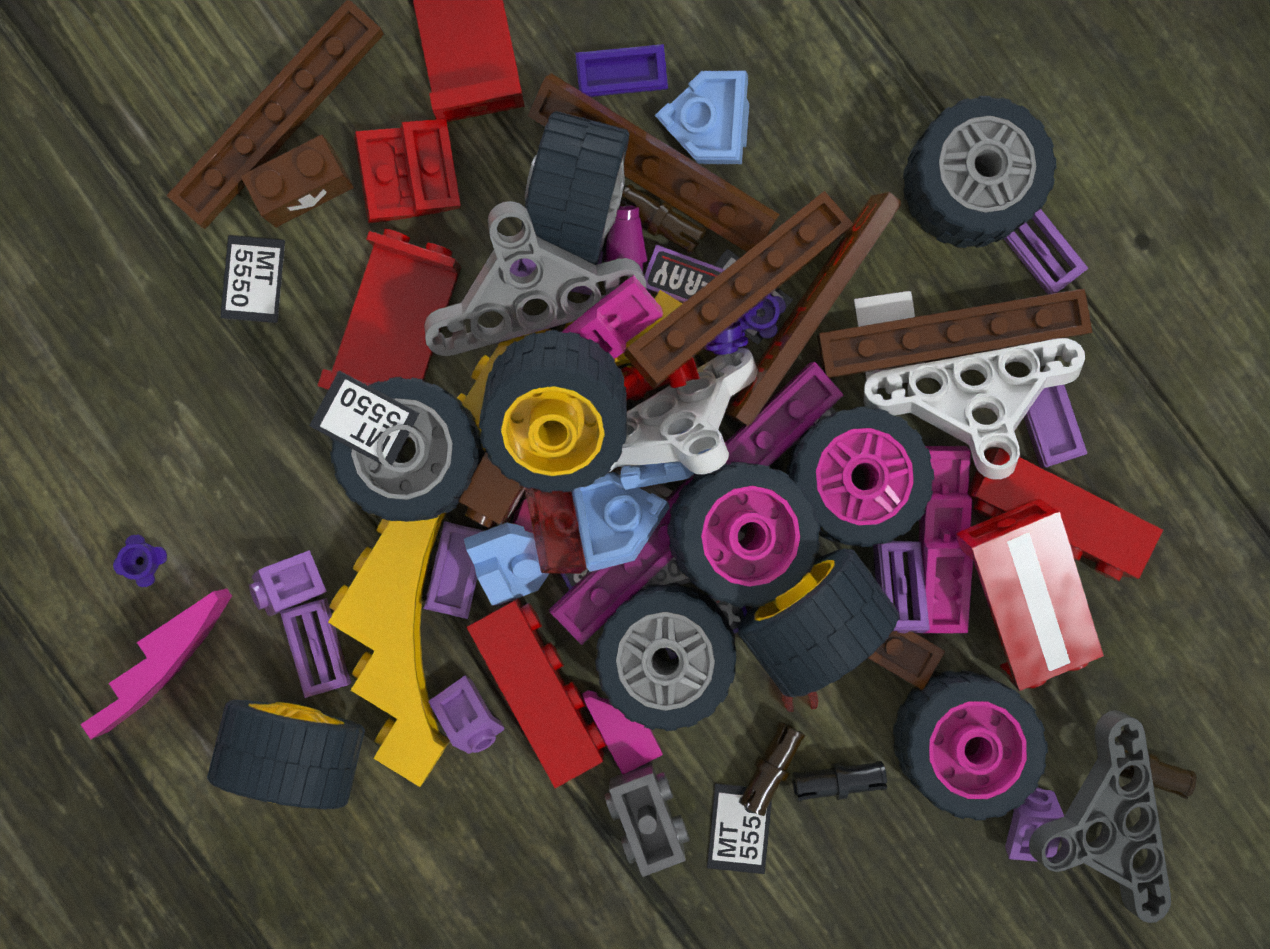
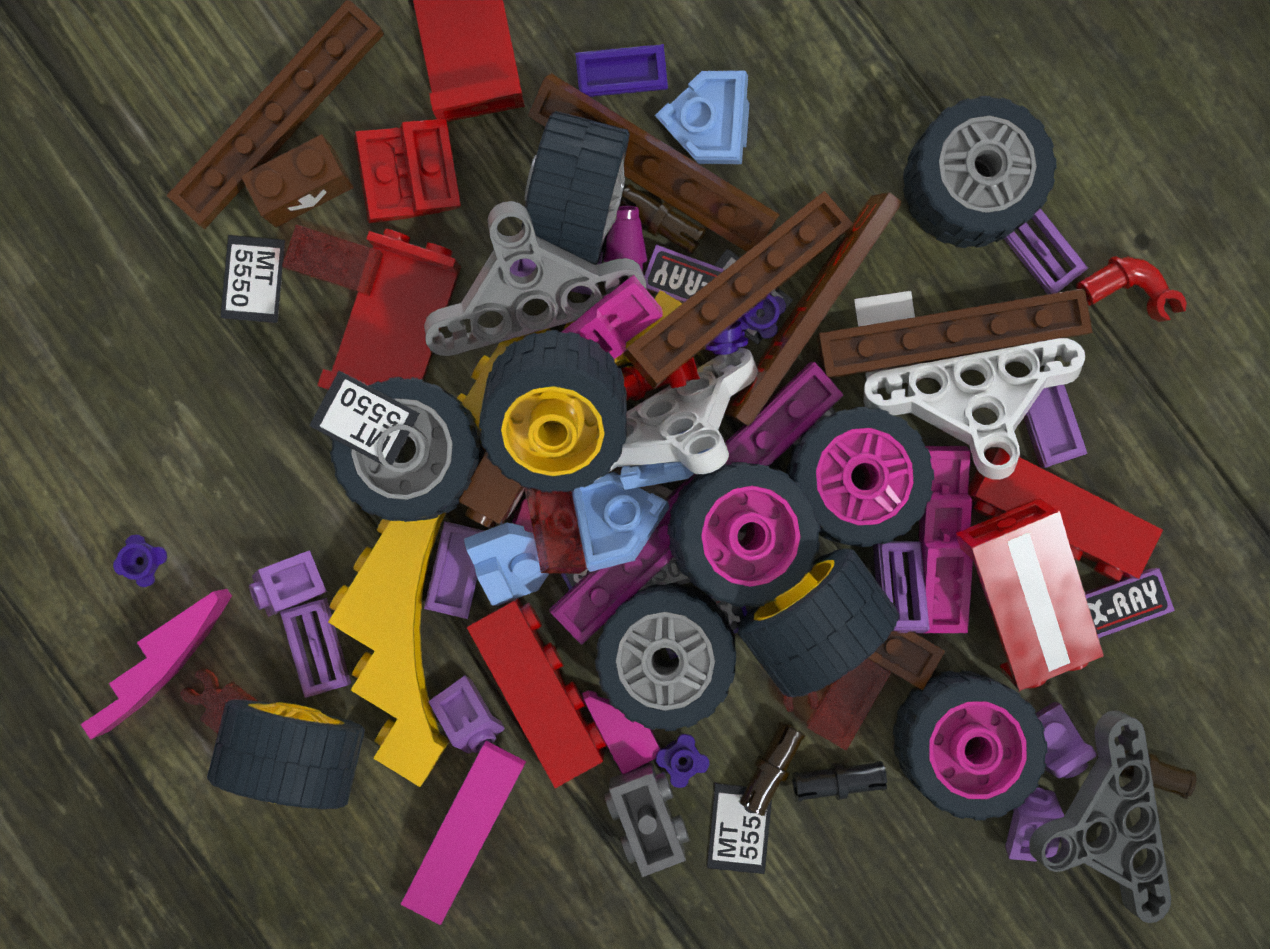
(213, 697): none -> clear red plate
(332, 260): none -> clear red plate
(463, 832): none -> dark pink slope
(682, 747): none -> dark purple plate
(848, 703): none -> clear red plate
(1066, 749): none -> medium lavender bracket
(1128, 602): none -> tile
(1133, 271): none -> red piece

